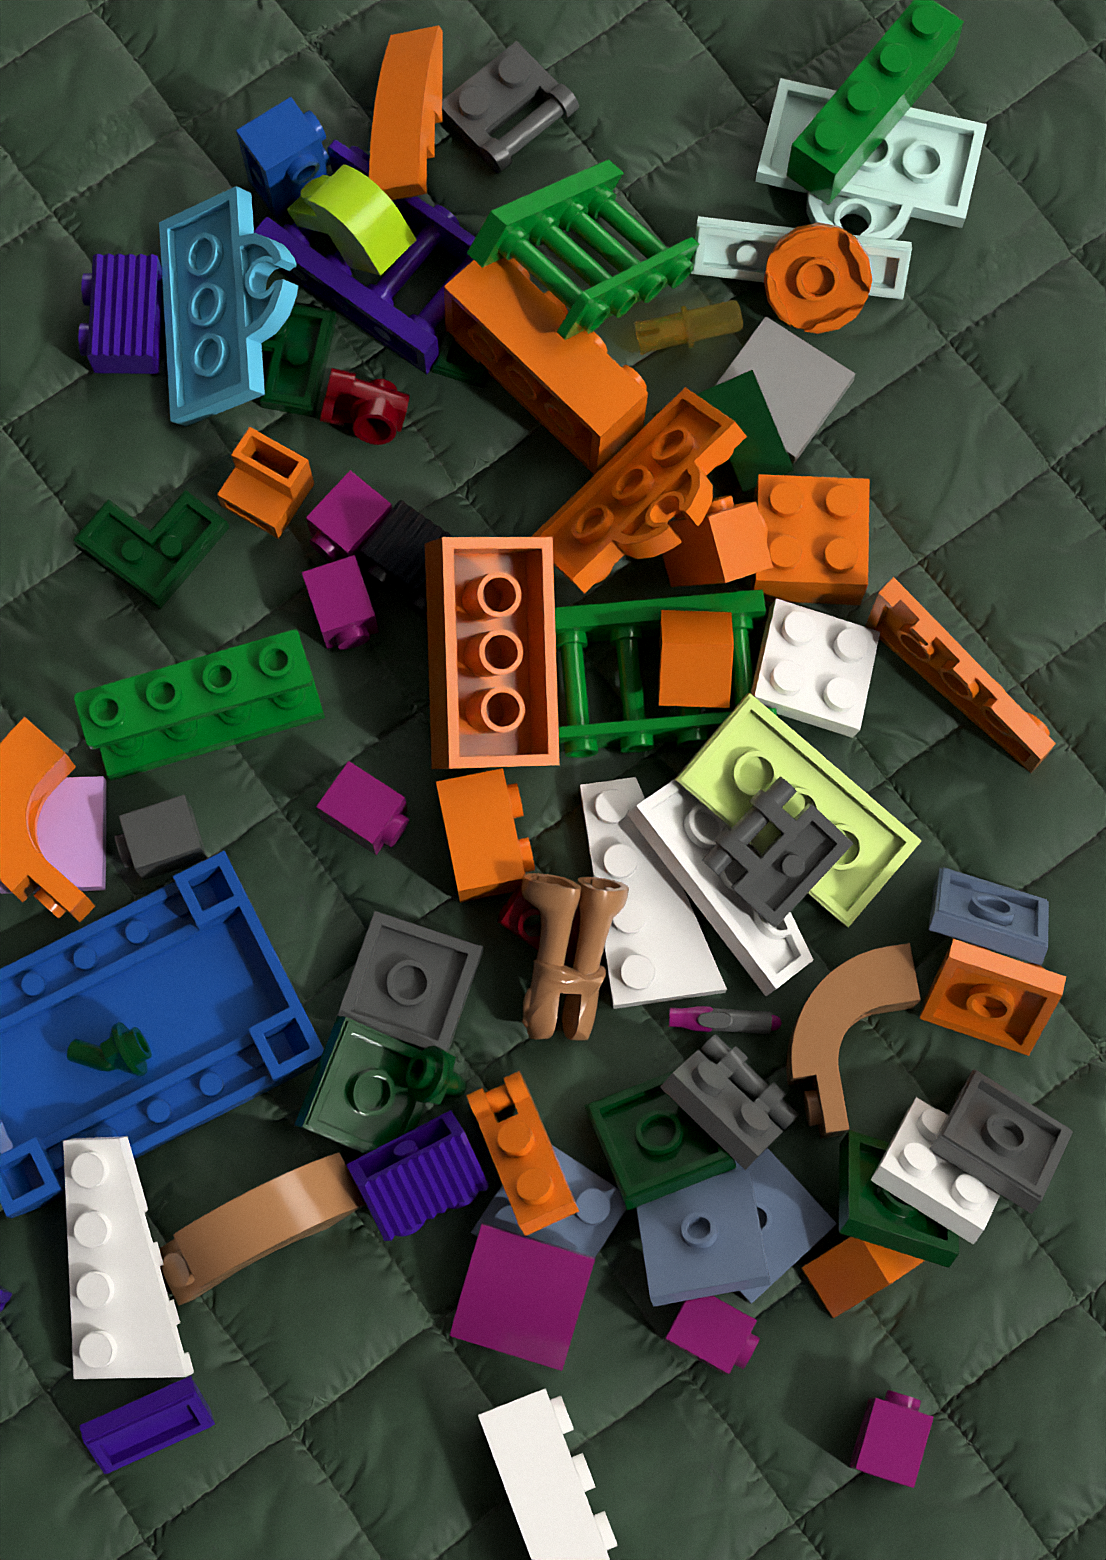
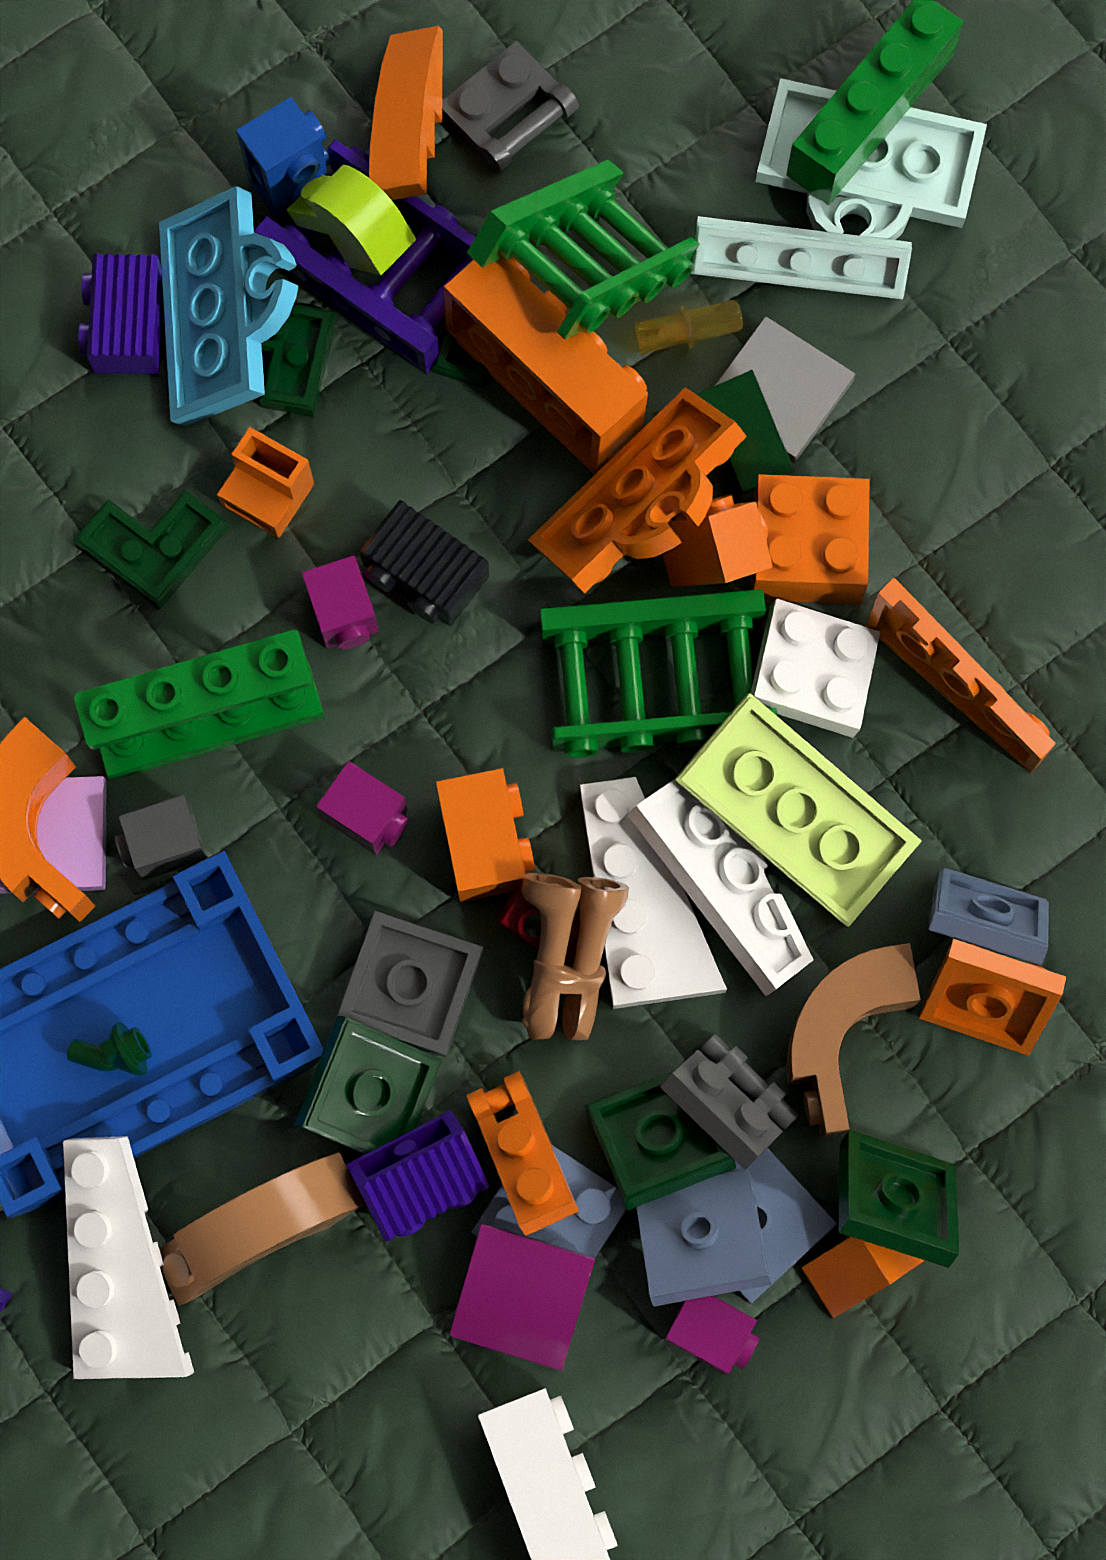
(147, 1425): dark purple tile -> none
(346, 518): magenta brick -> none
(371, 406): dark red plate -> none
(432, 1076): dark green plate -> none
(492, 652): orange brick -> none
(695, 658): orange piece -> none
(723, 1020): dark grey piece -> none
(789, 864): dark grey plate -> none
(817, 277): orange tile -> none
(892, 1439): magenta brick -> none
(931, 1181): white plate -> none
(1002, 1141): dark grey tile -> none

